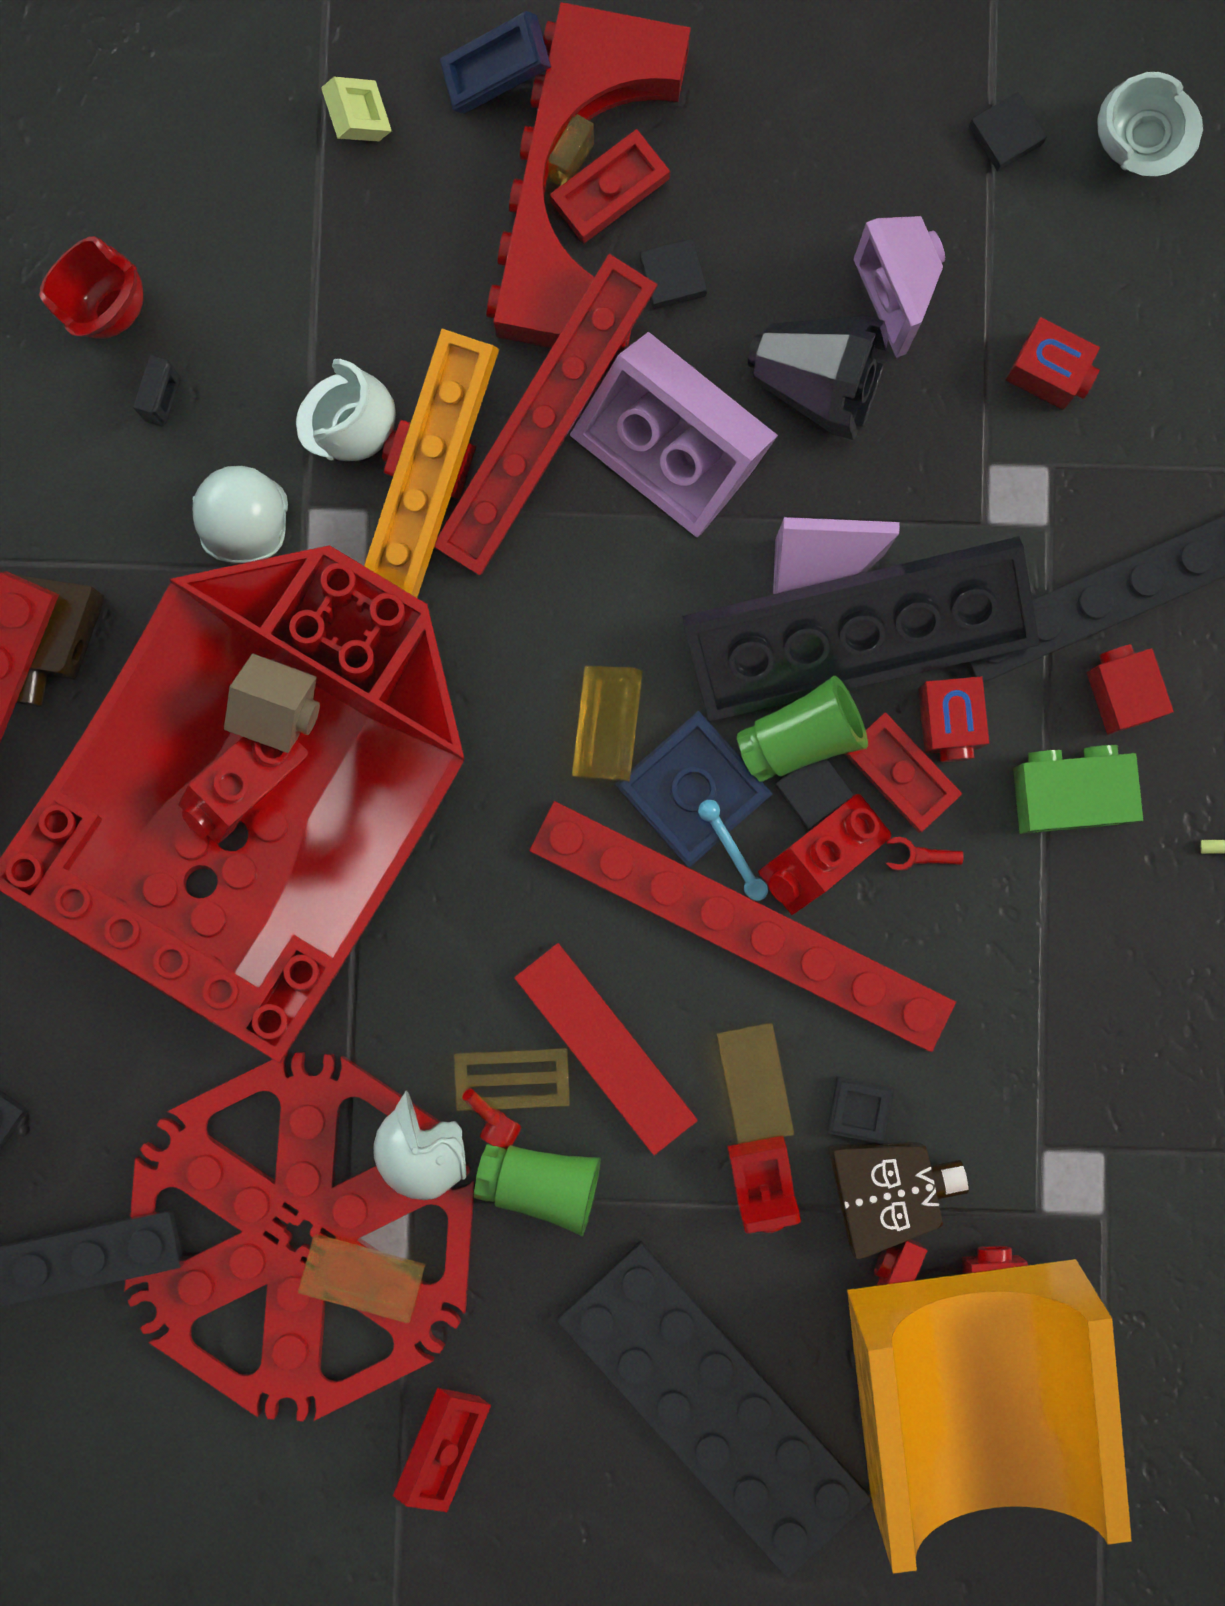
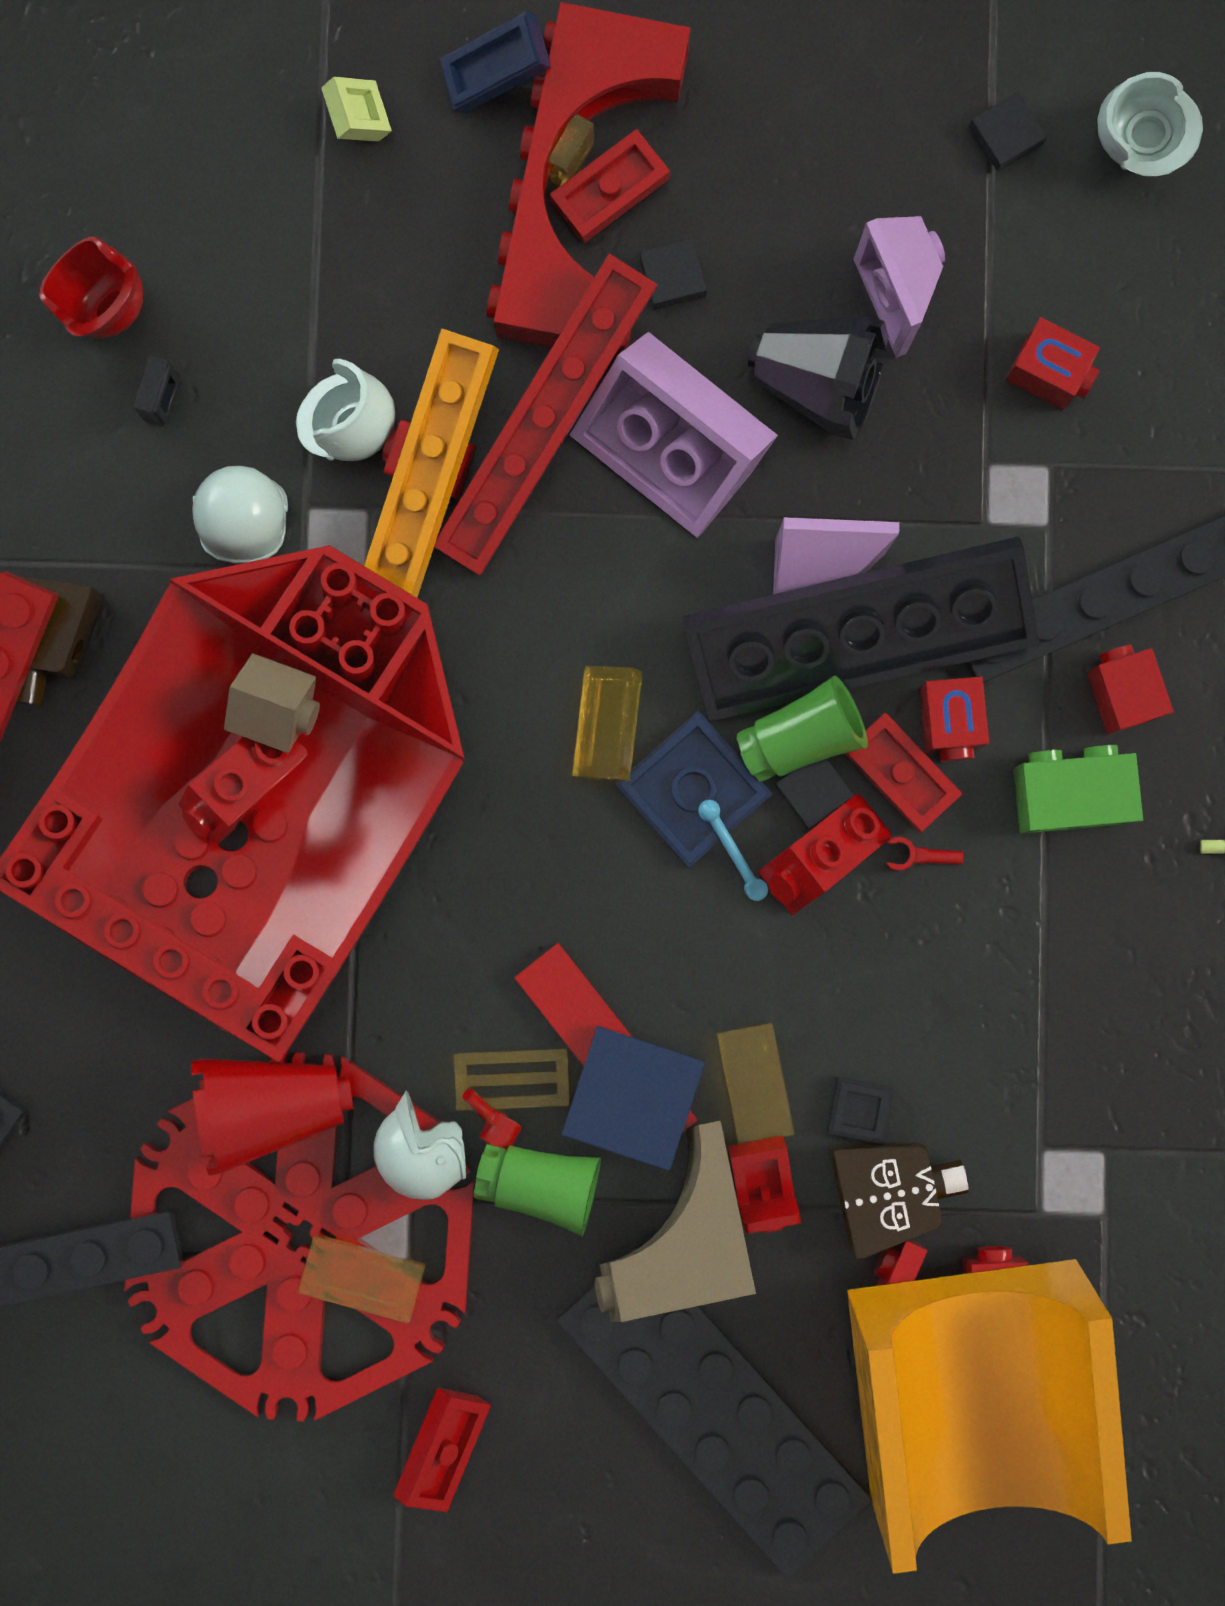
(263, 1107): none -> red cone
(633, 1098): none -> dark blue tile
(695, 1254): none -> dark tan arch
(743, 926): red plate -> none

